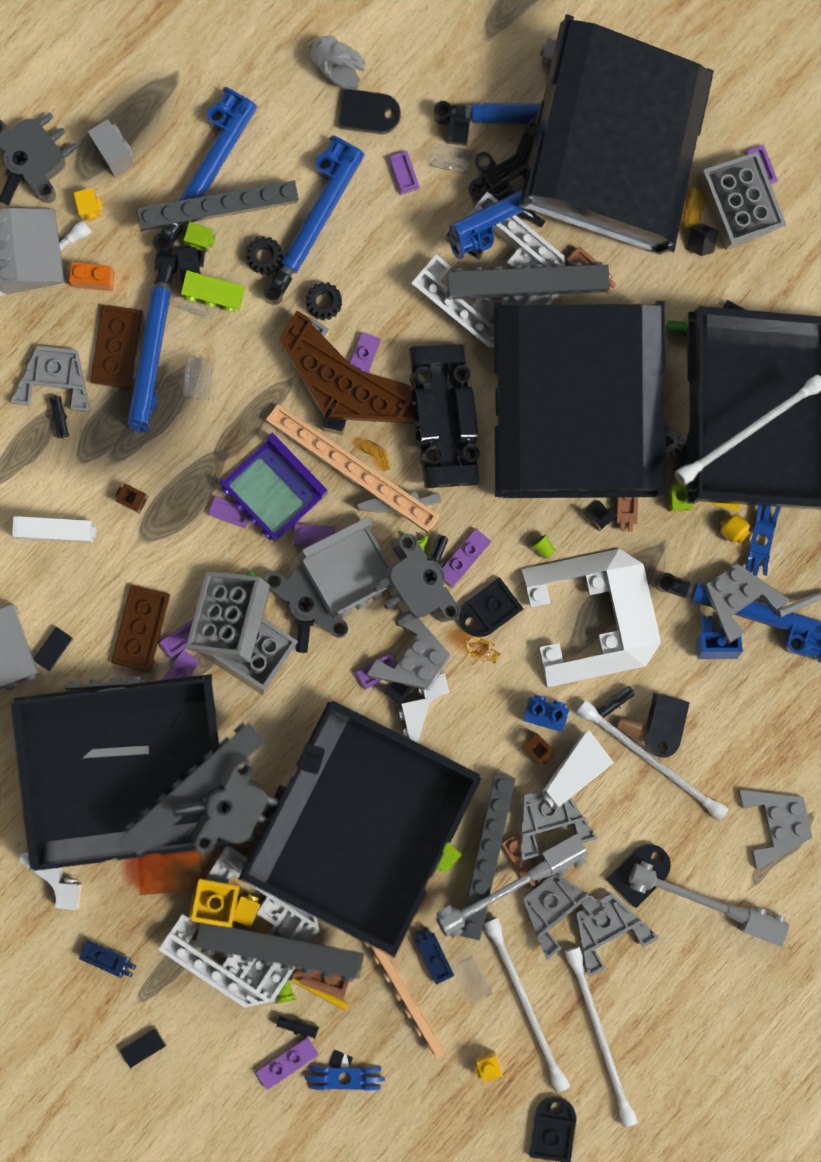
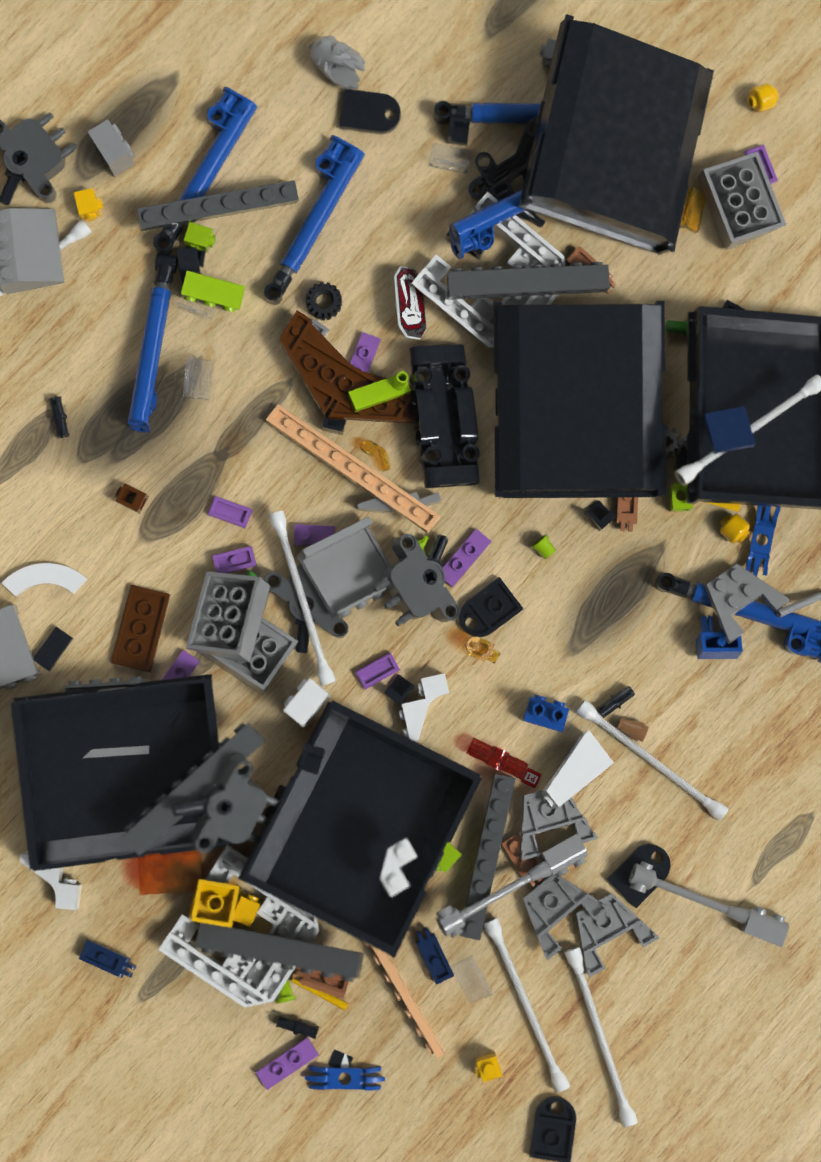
(44, 574): none -> white tile
(53, 530): white slope -> none
(54, 369): light grey wing -> none
(92, 276): orange brick -> none
(116, 347): reddish brown tile -> none
(143, 1047): black tile -> none
(177, 641): medium lavender tile -> none
(234, 560): none -> medium lavender plate
(255, 247): black tyre -> none
(273, 488): clear light blue panel -> none
(306, 702): none -> white brick
(325, 673): none -> white hose
(379, 392): none -> lime piece
(391, 875): none -> white brick
(404, 172): medium lavender tile -> none
(409, 304): none -> shield
(419, 664): light grey wing -> none
(497, 758): none -> clear red piece
(530, 745): reddish brown brick -> none
(531, 778): none -> red sticker
(632, 607): white slope -> none
(665, 724): black tile -> none
(702, 239): black panel -> none
(729, 430): none -> dark blue tile
(762, 97): none -> yellow head
(786, 823): light grey wing -> none

